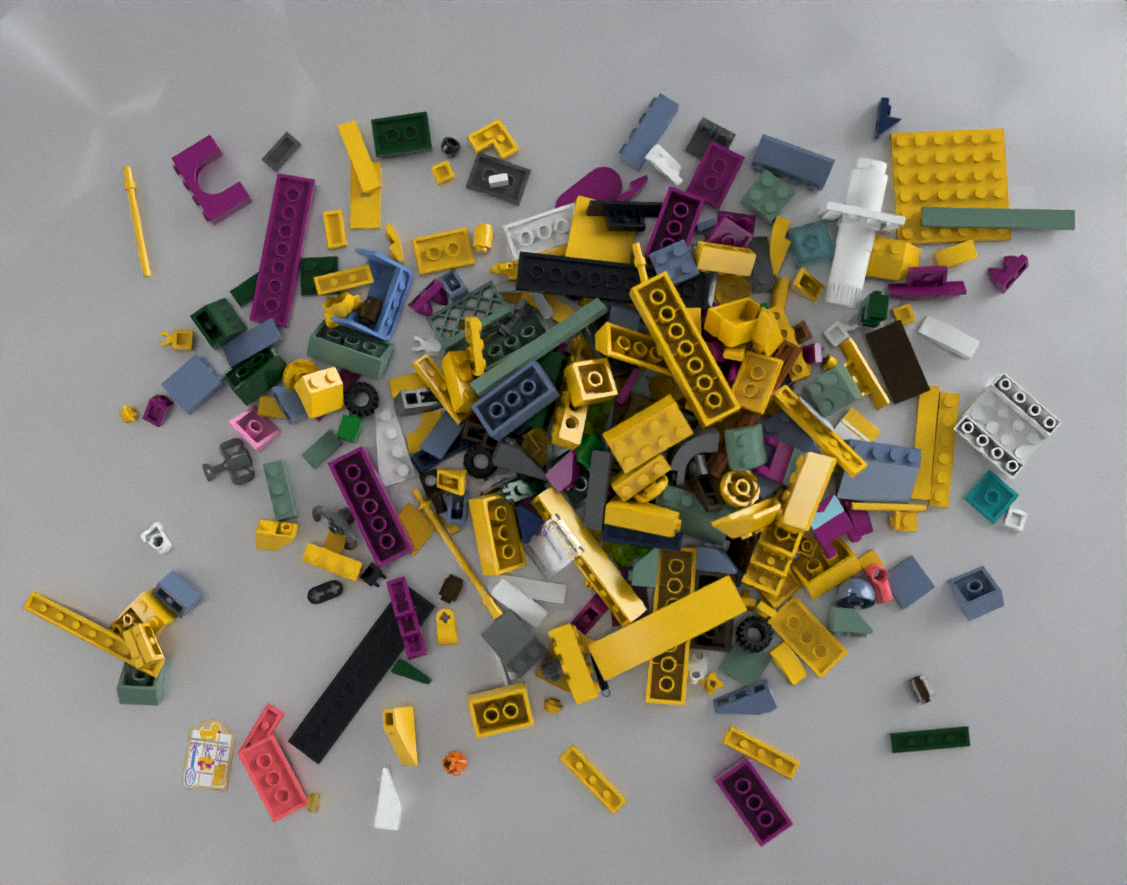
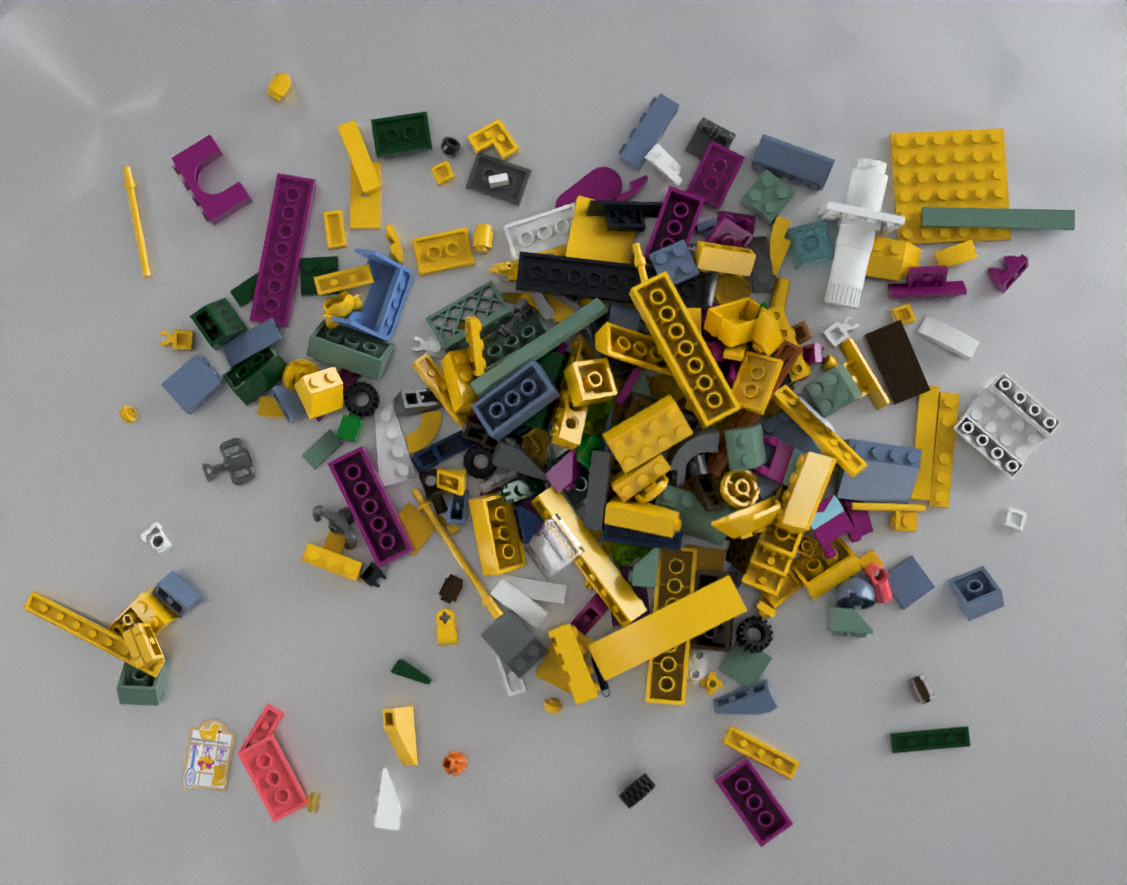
(157, 409): magenta bracket -> none
(255, 429): bright pink slope -> none
(274, 534): yellow slope -> none
(279, 86): none -> yellow brick
(280, 490): sand green brick -> none
(281, 152): dark grey tile -> none
(324, 587): black beam -> none
(354, 682): black plate -> none
(370, 310): dark brown brick -> none
(406, 382): yellow slope -> none
(406, 618): magenta slope -> none
(432, 291): magenta tile -> none
(442, 436): sand blue piece -> none
(453, 285): sand blue slope -> none
(500, 710): yellow brick -> none
(552, 669): dark grey gear -> none
(593, 779): yellow tile -> none
(637, 790): none -> black tyre
(714, 559): sand blue slope -> none
(749, 603): yellow tile -> none
(788, 662): yellow slope -> none
(806, 285): yellow slope -> none
(807, 637): yellow plate -> none
(856, 427): yellow slope -> none
(873, 309): dark green arch -> none
(884, 123): dark blue slope -> none
(991, 497): teal tile -> none

